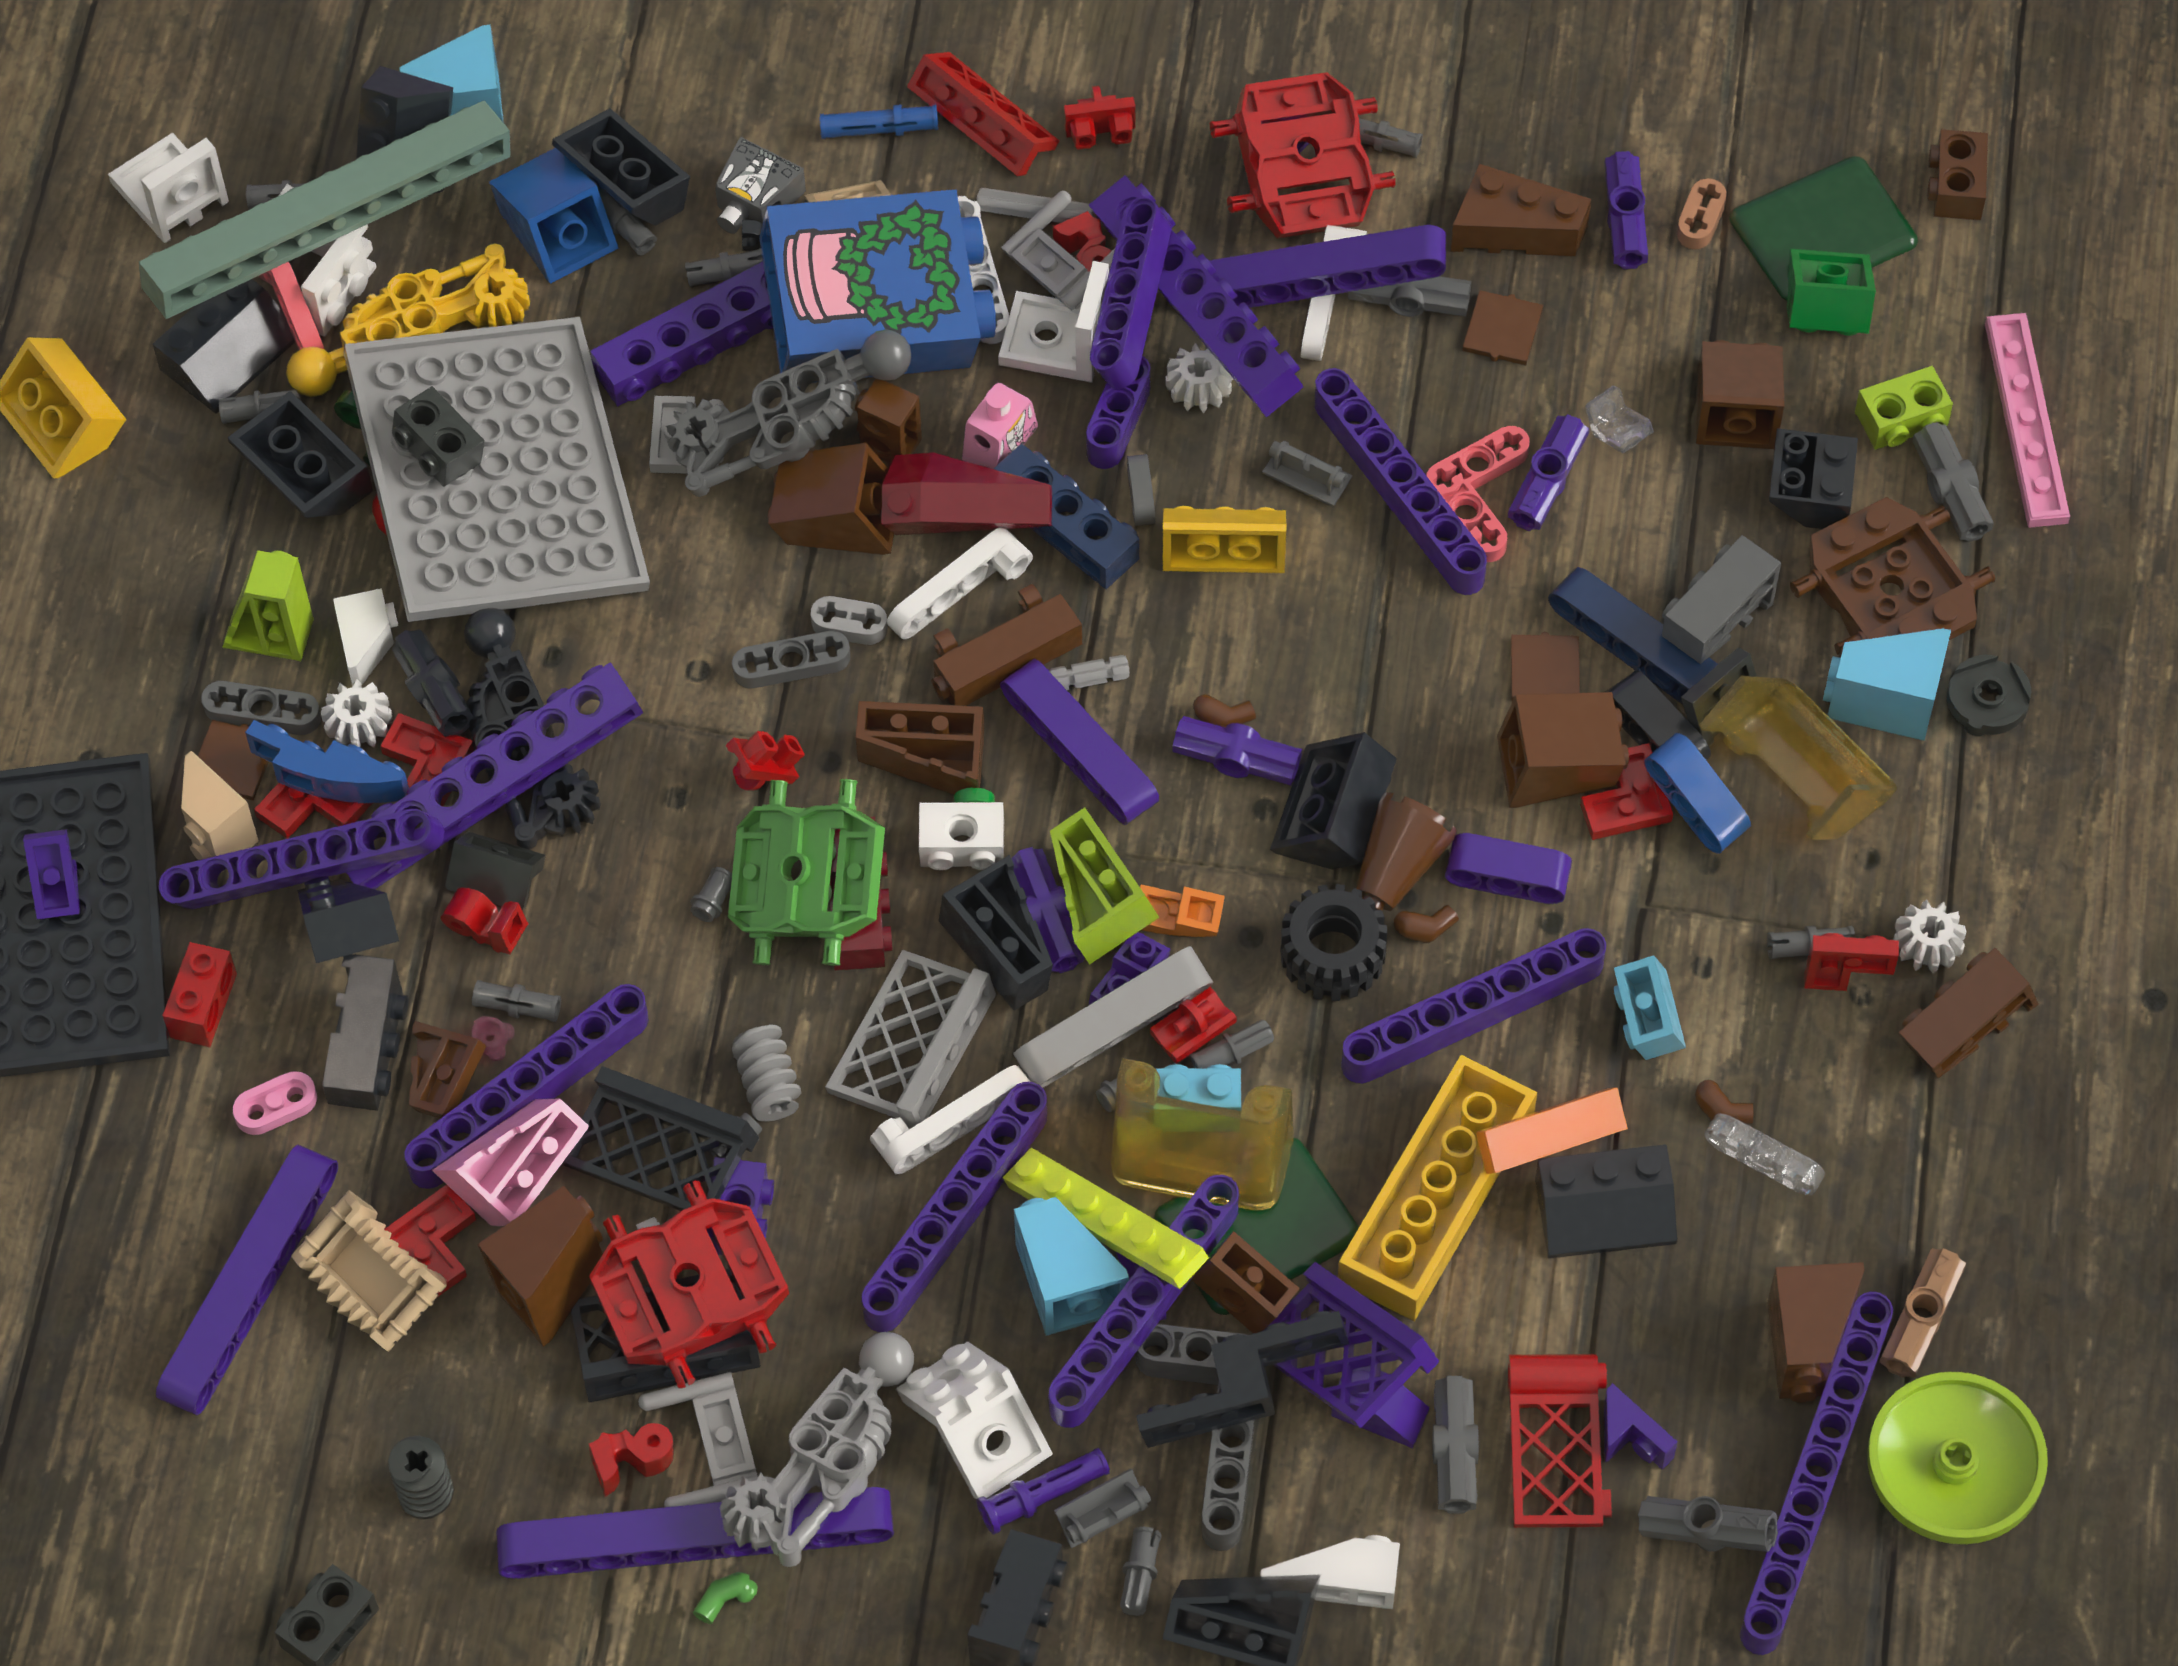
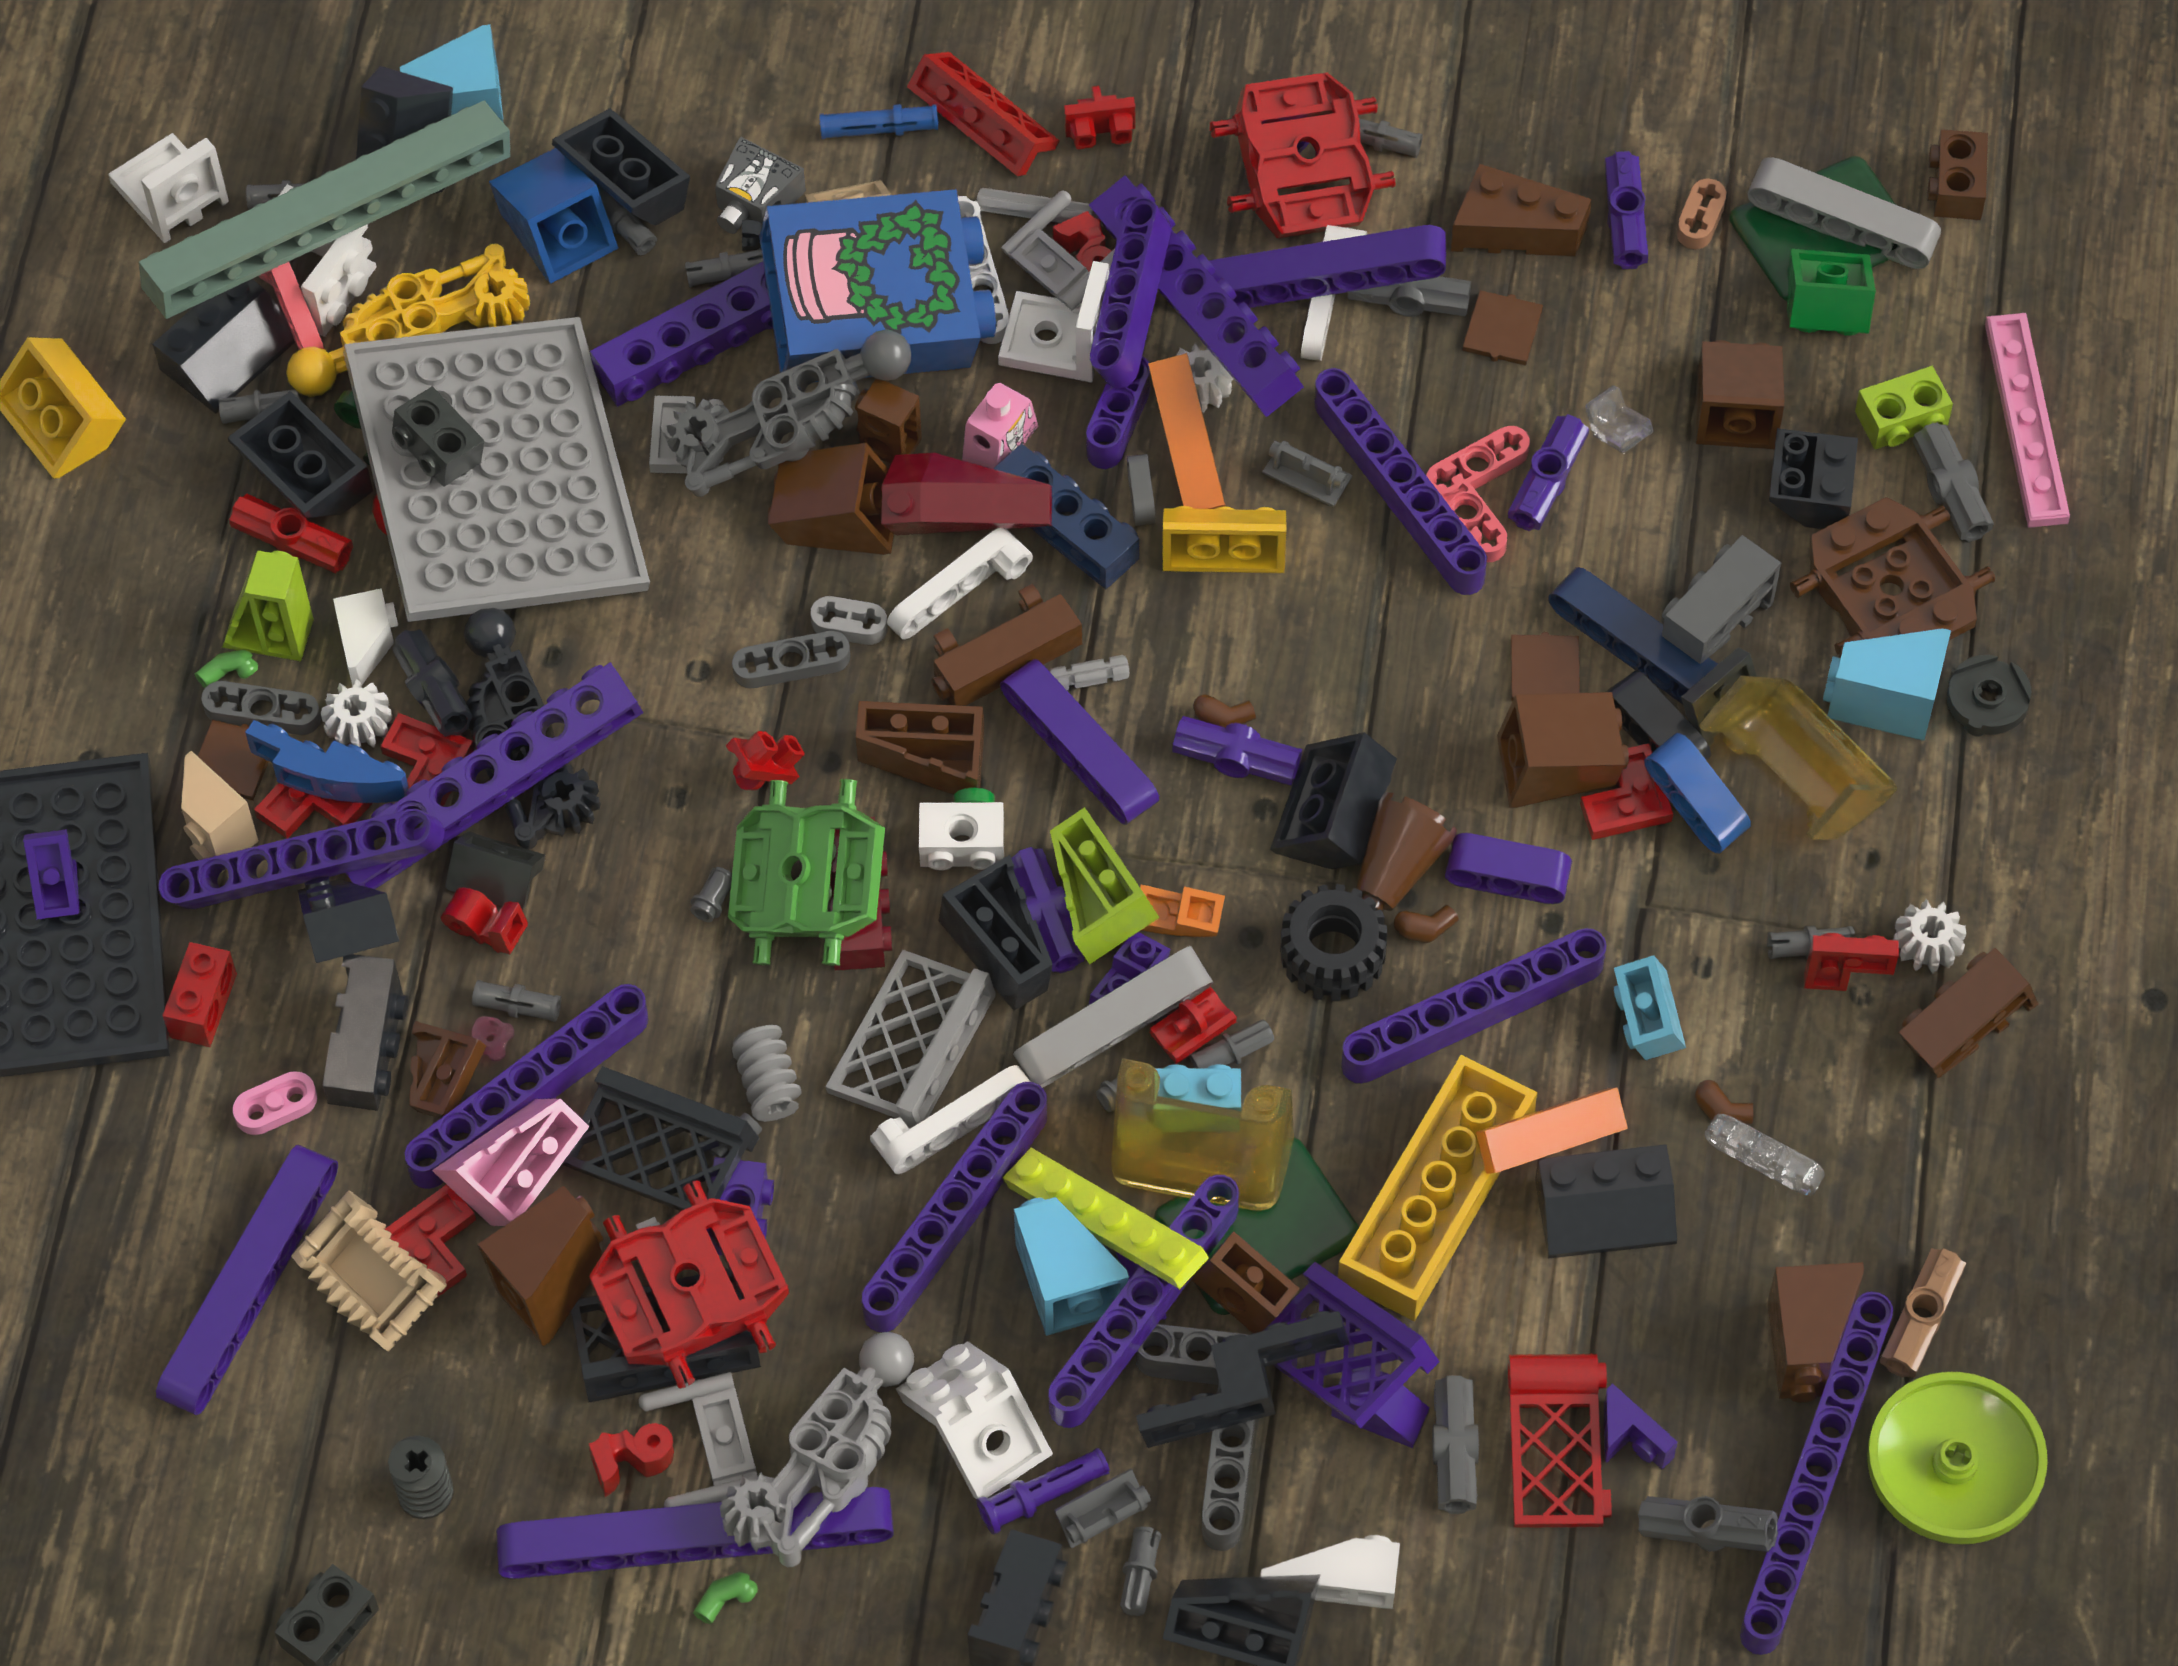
(224, 663): none -> bright green arm
(273, 523): none -> red piece
(1186, 433): none -> orange tile
(1843, 212): none -> light grey beam

